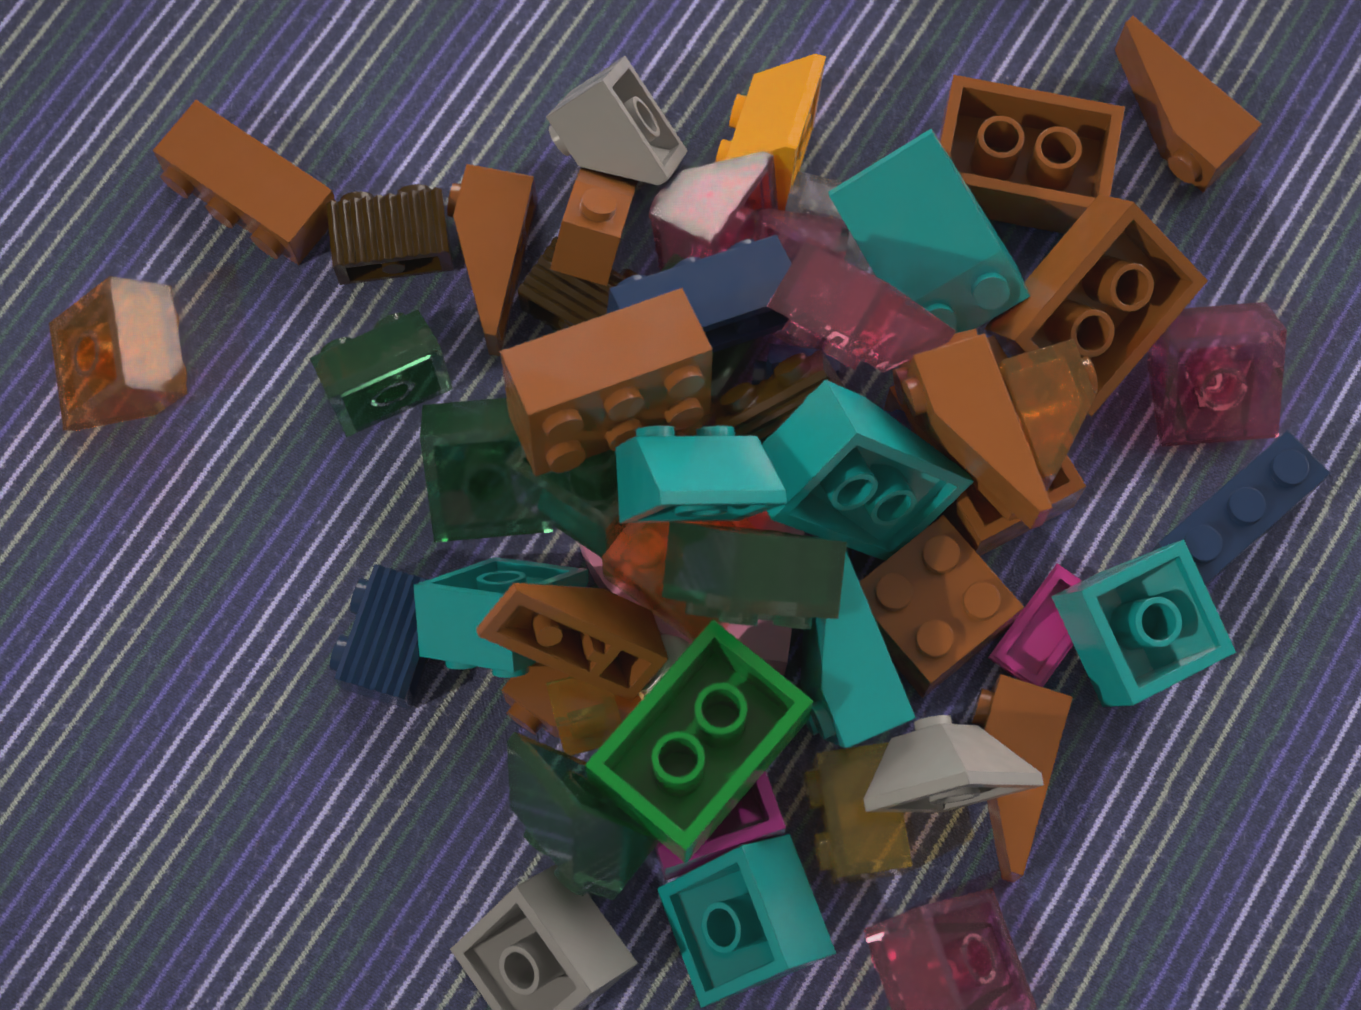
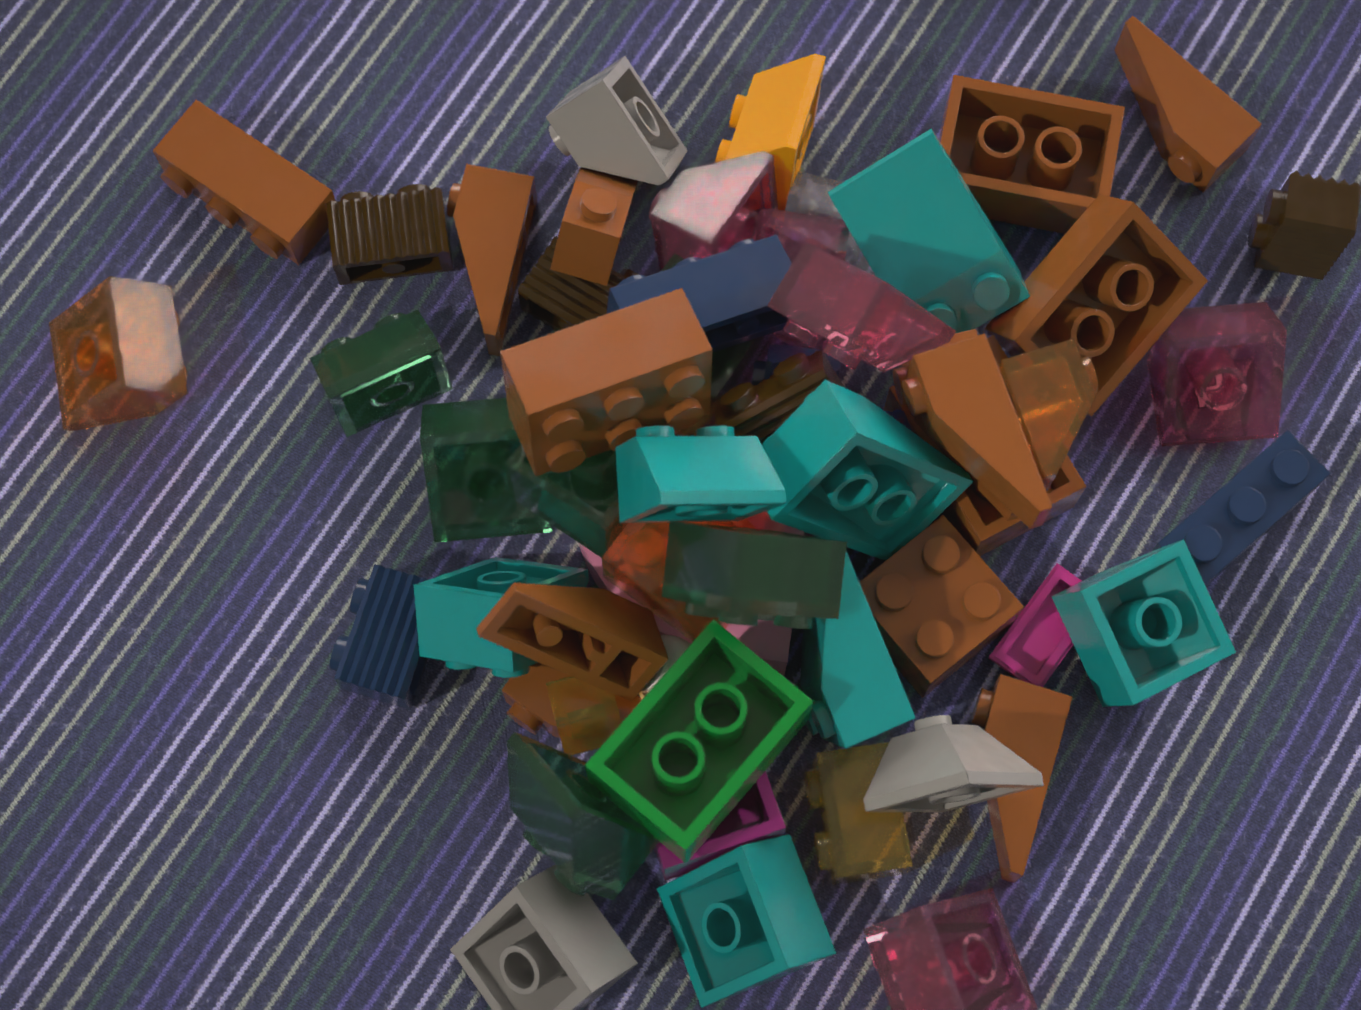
(1305, 225): none -> dark brown brick

